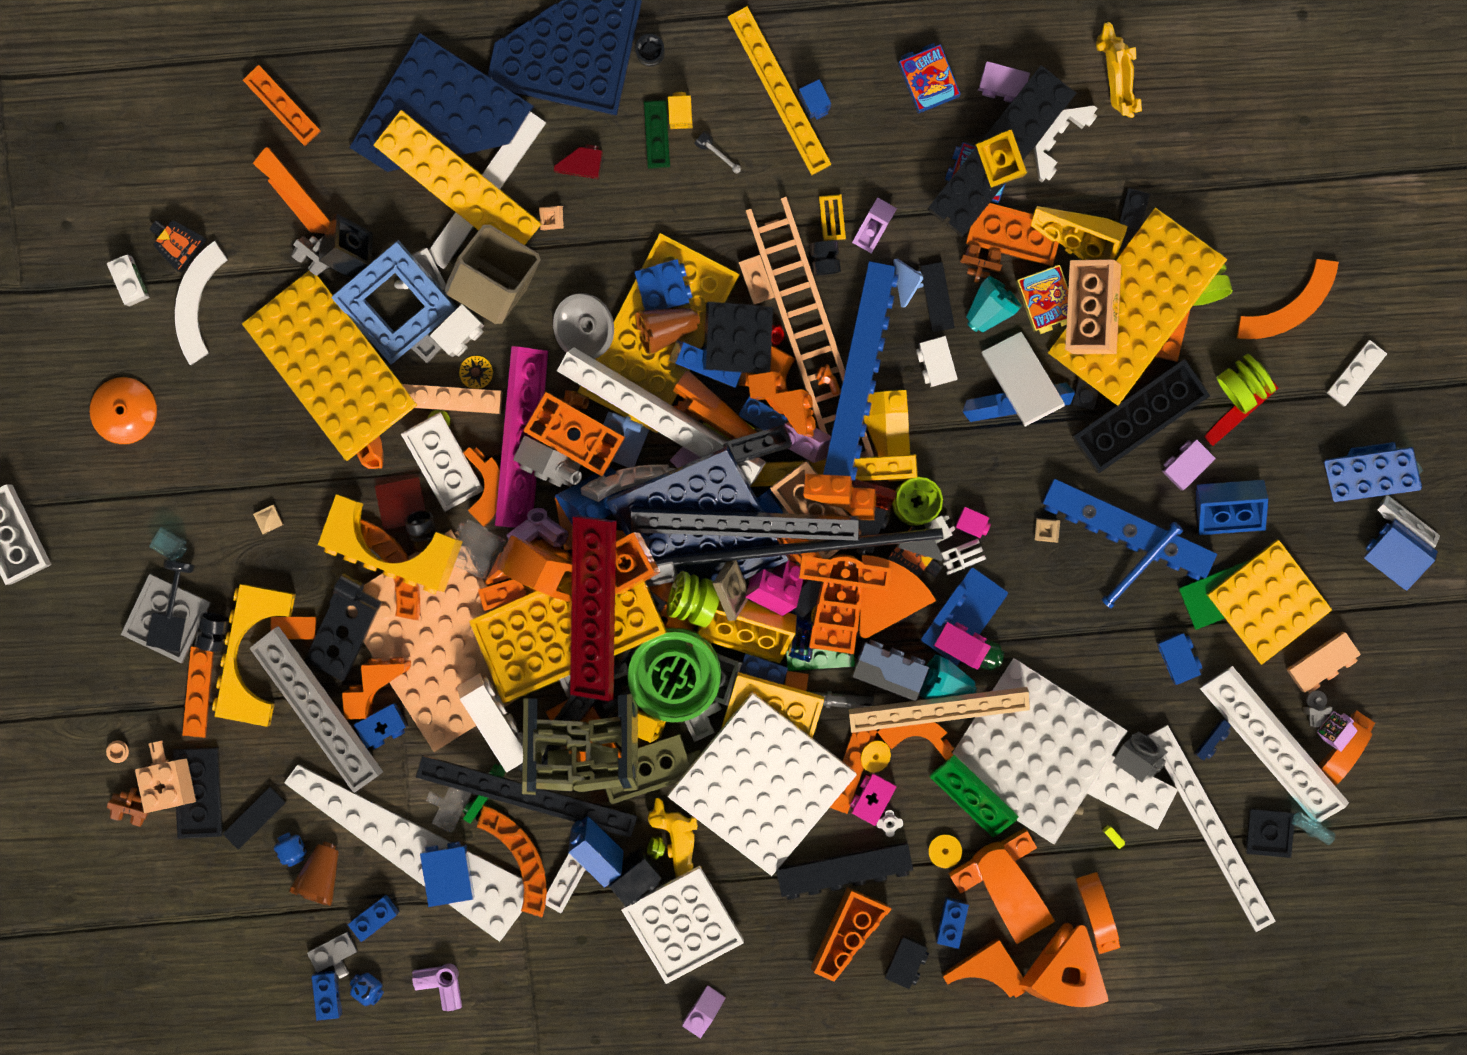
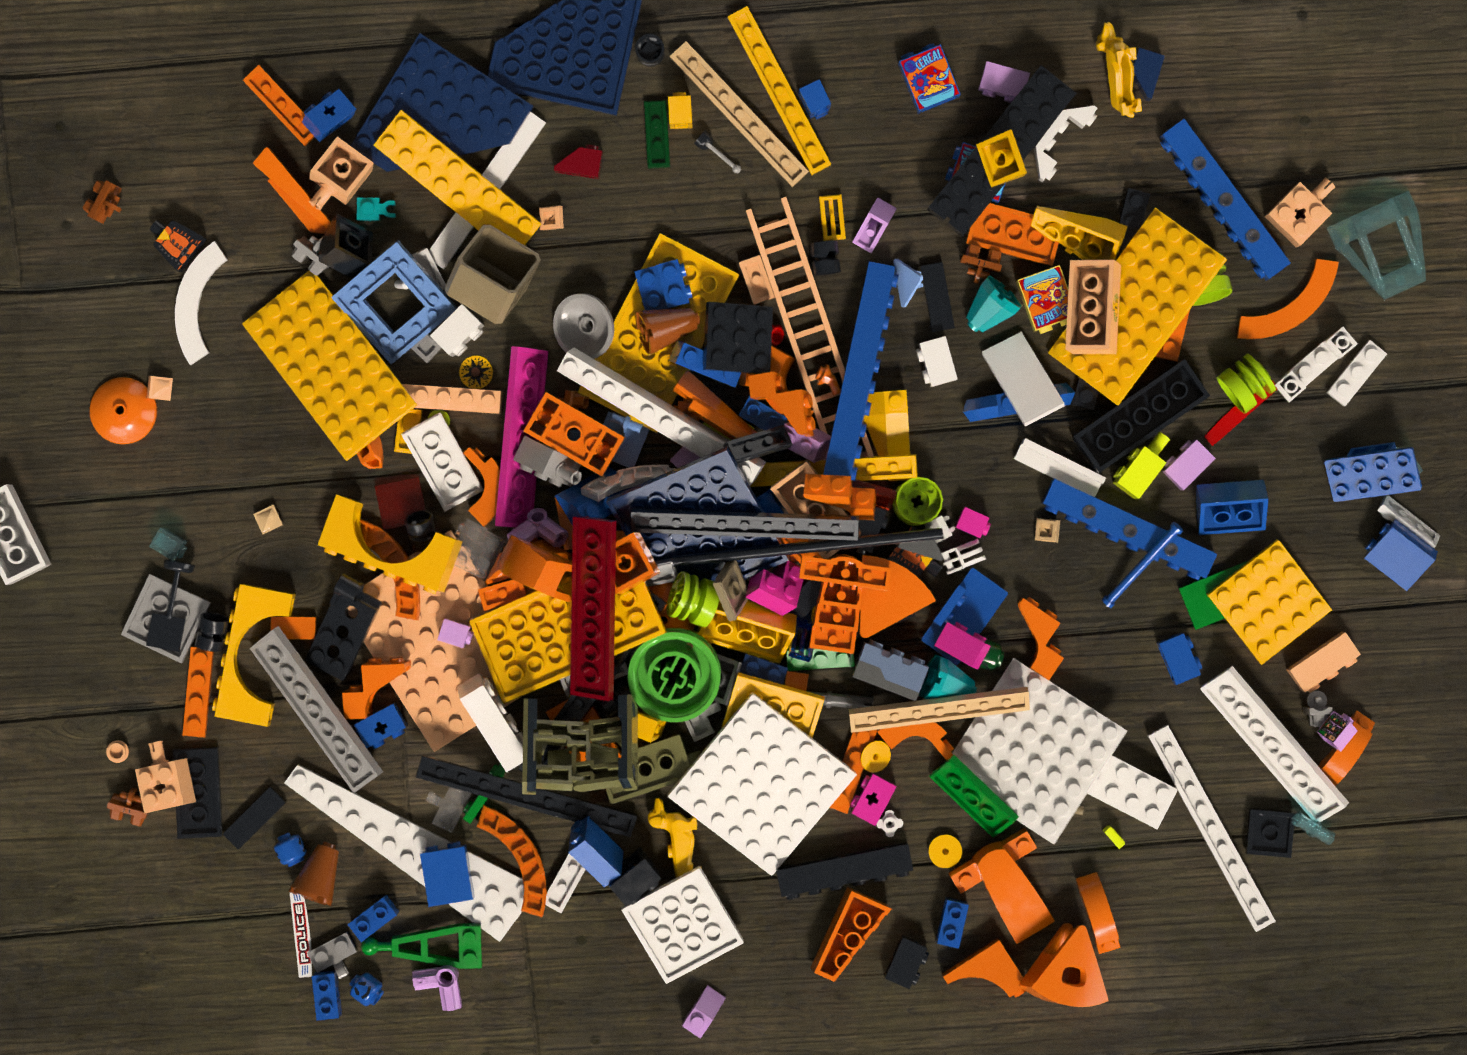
(105, 202): none -> dark orange hips
(128, 280): white brick -> none
(159, 388): none -> light nougat tile
(301, 935): none -> sticker
(323, 125): none -> blue brick
(337, 184): none -> light nougat brick
(370, 209): none -> teal plate
(406, 422): none -> yellow tile
(455, 633): none -> lavender brick
(469, 946): none -> green plate
(656, 847): lime plate -> none
(739, 114): none -> tan plate
(1042, 628): none -> orange arch
(1059, 467): none -> white fence
(1141, 757): dark grey brick -> none
(1142, 467): none -> neon yellow brick
(1146, 71): none -> dark blue slope
(1218, 733): dark blue plate -> none
(1224, 199): none -> blue piece
(1311, 207): none -> light nougat brick
(1315, 363): none -> white slope
(1371, 220): none -> clear light blue windscreen

